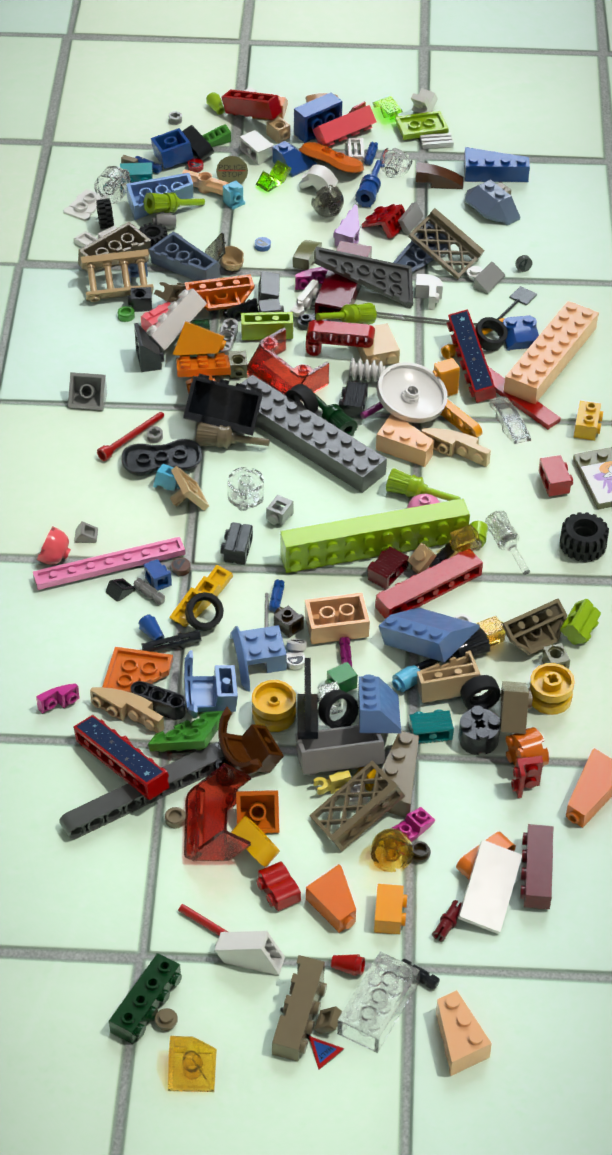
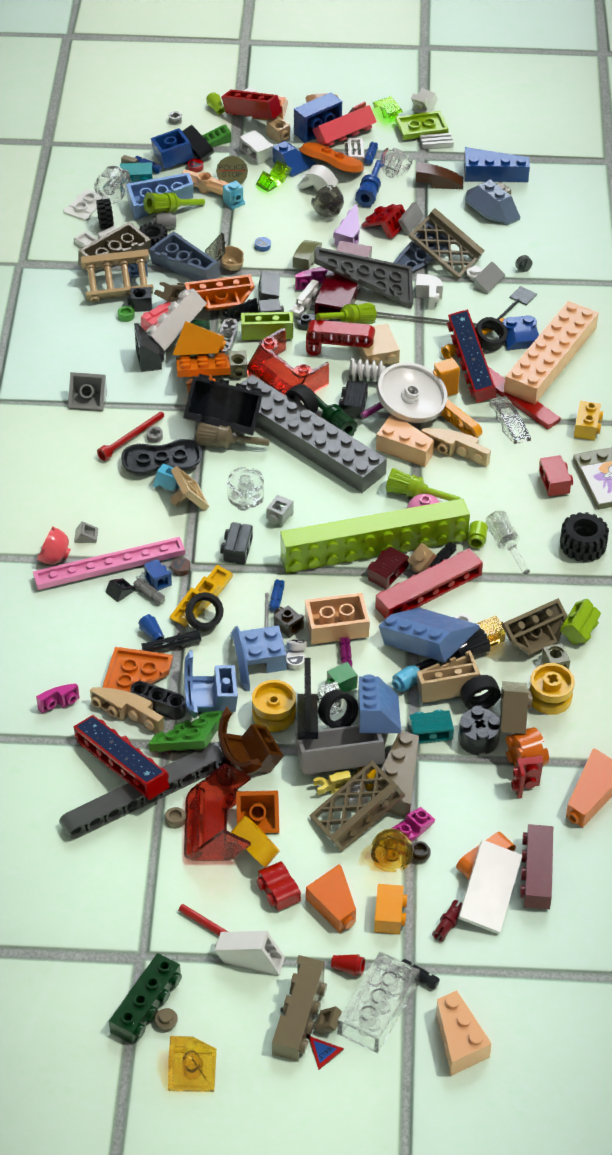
(465, 538): clear yellow brick -> none

